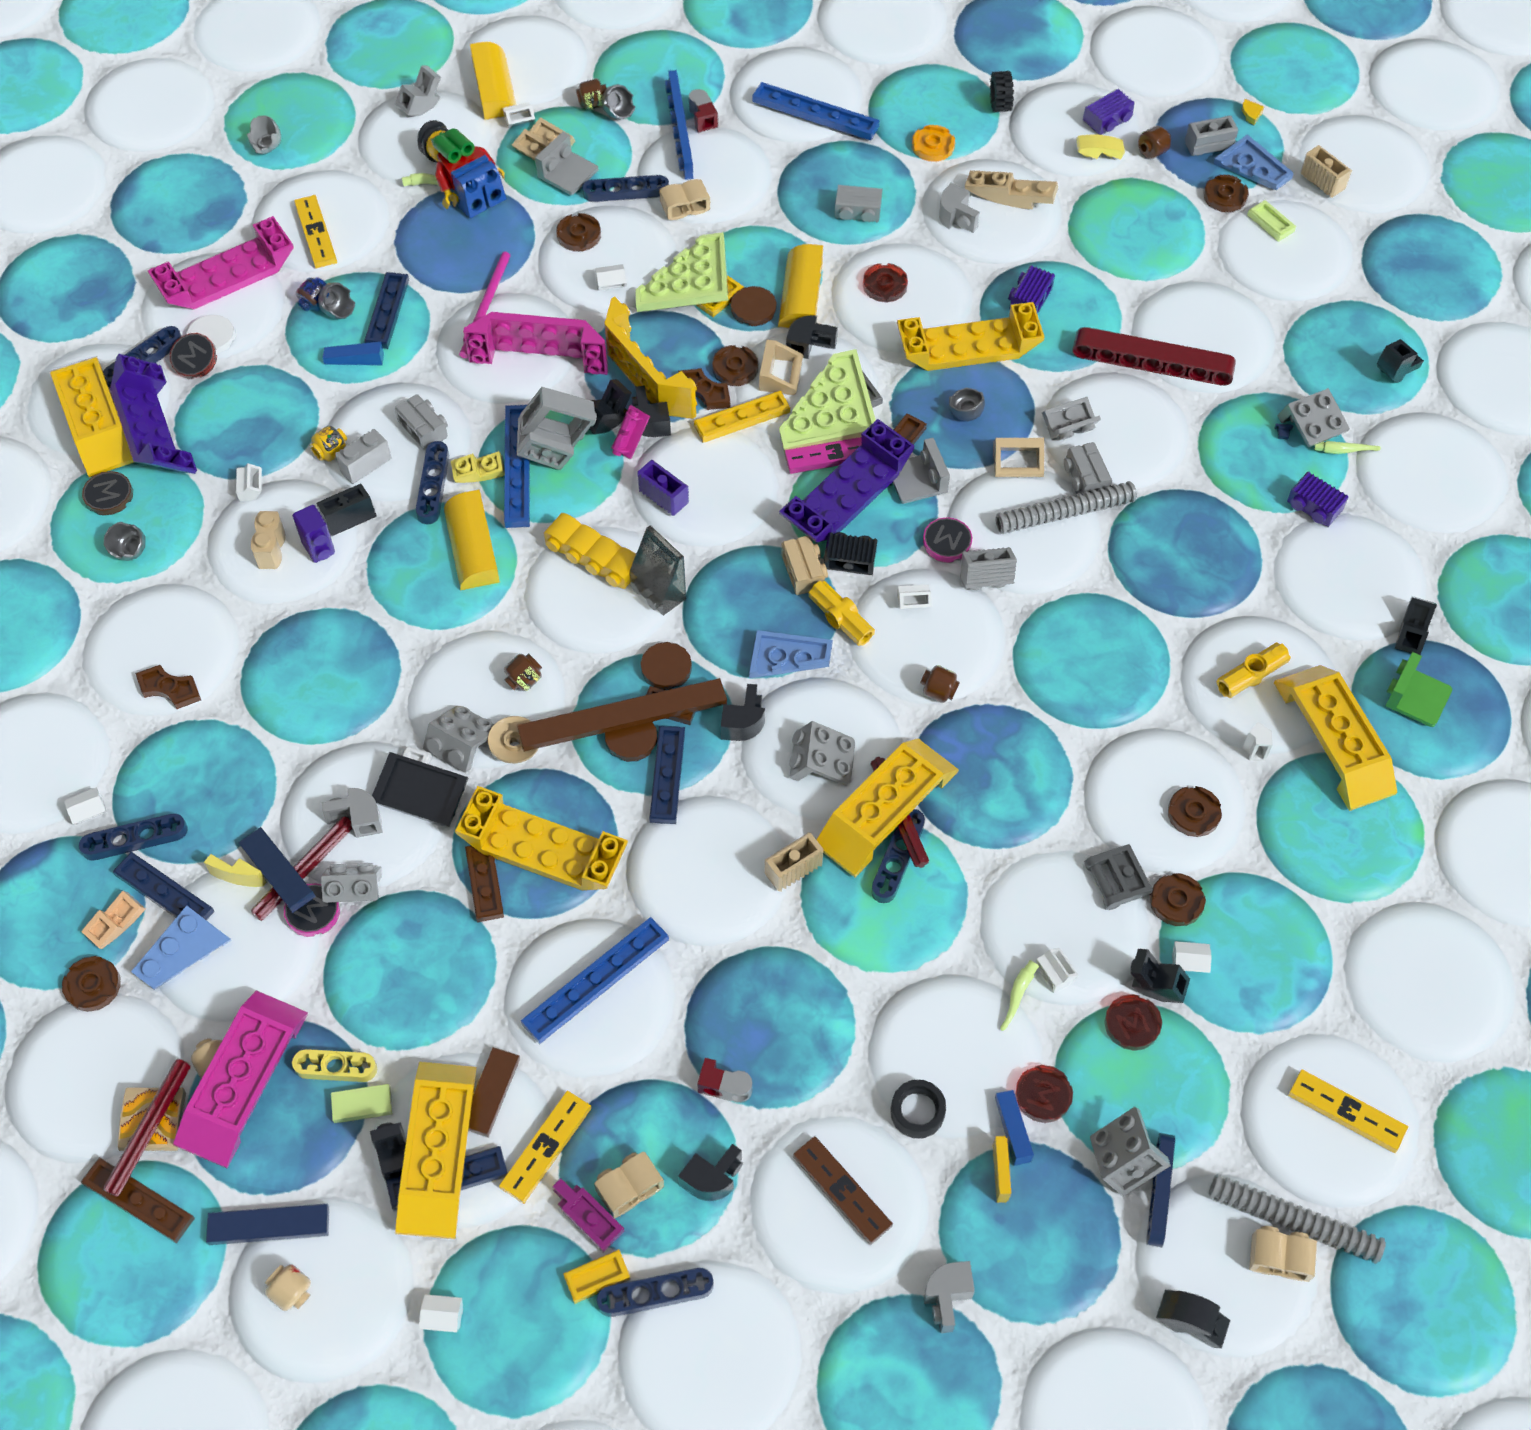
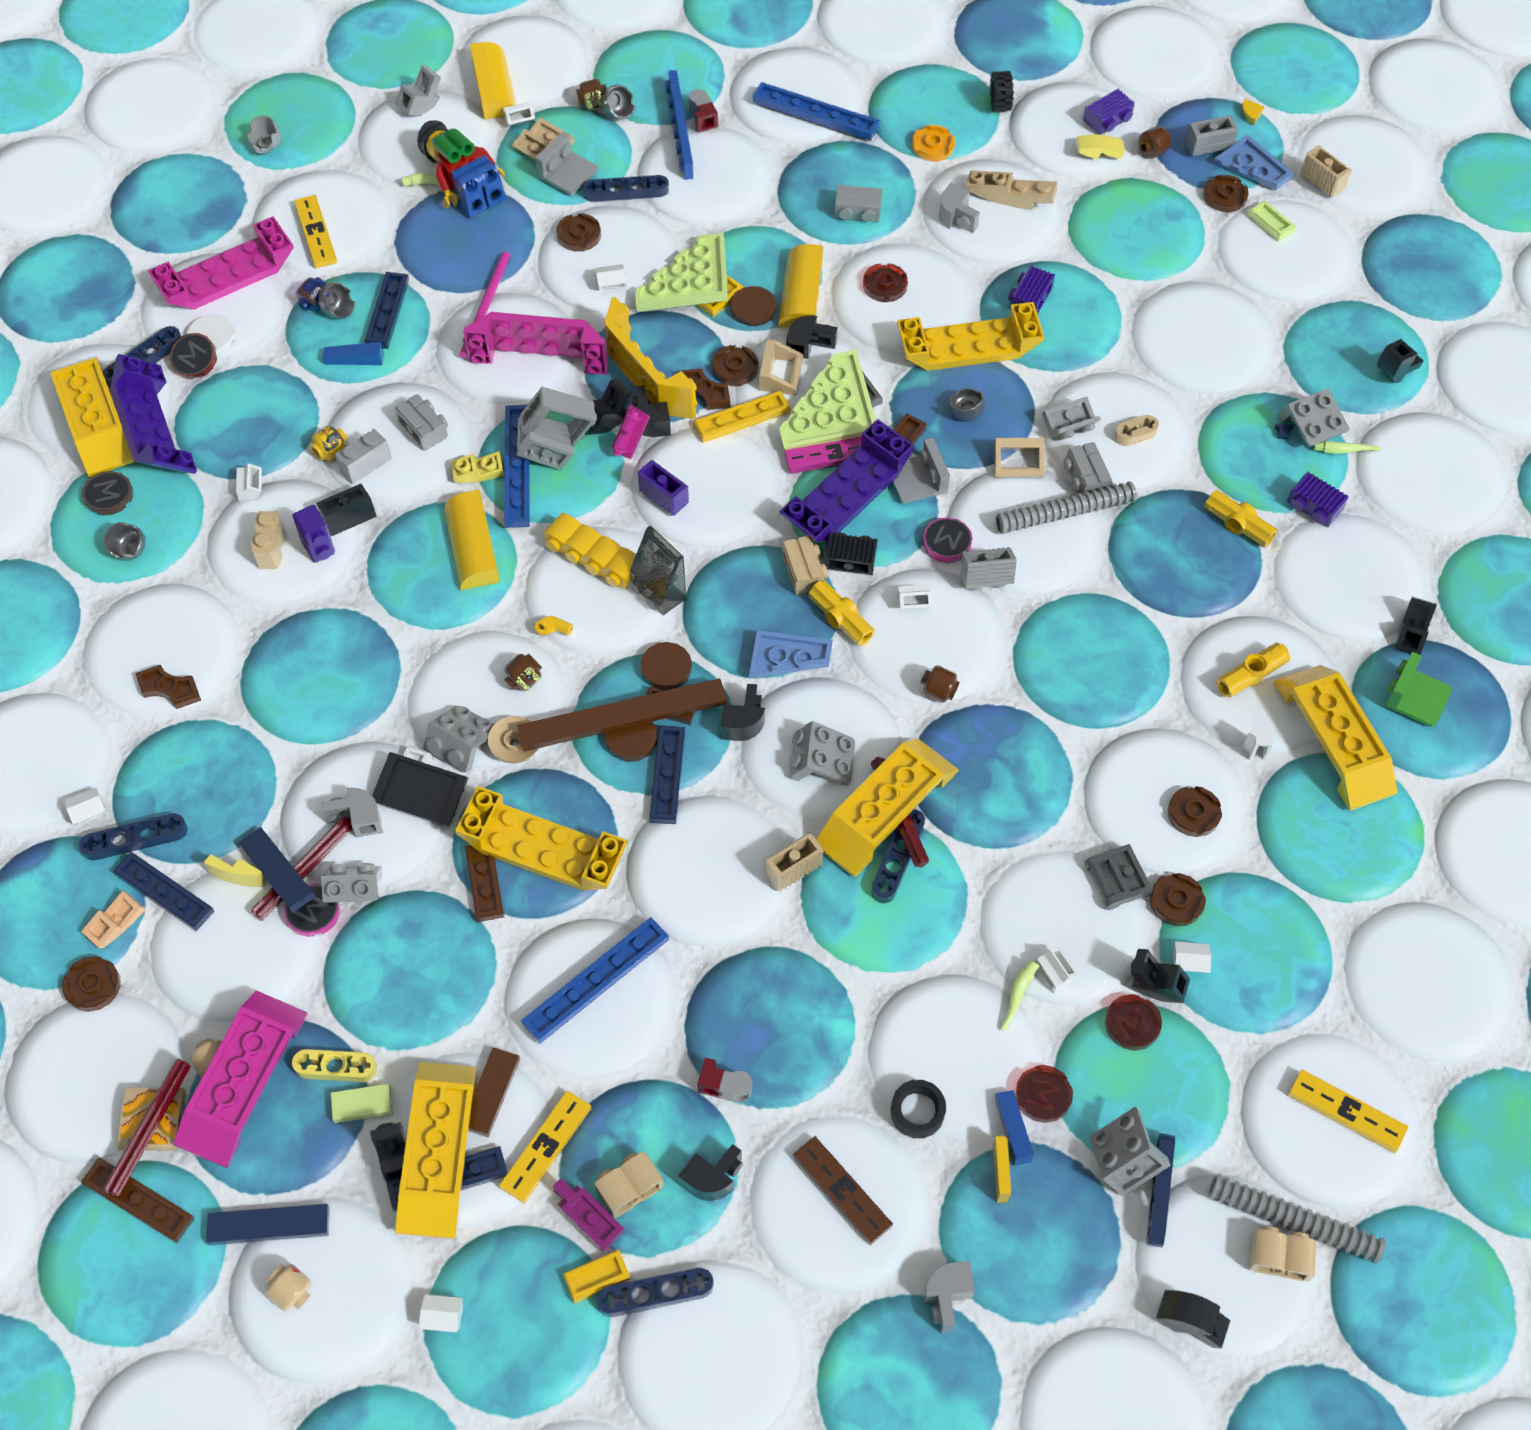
(180, 946): medium blue wing -> none
(435, 482): dark blue beam -> none
(552, 624): none -> yellow arm
(684, 199): tan brick -> none
(1136, 430): none -> tan beam
(1154, 356): dark red beam -> none
(1240, 518): none -> yellow piece

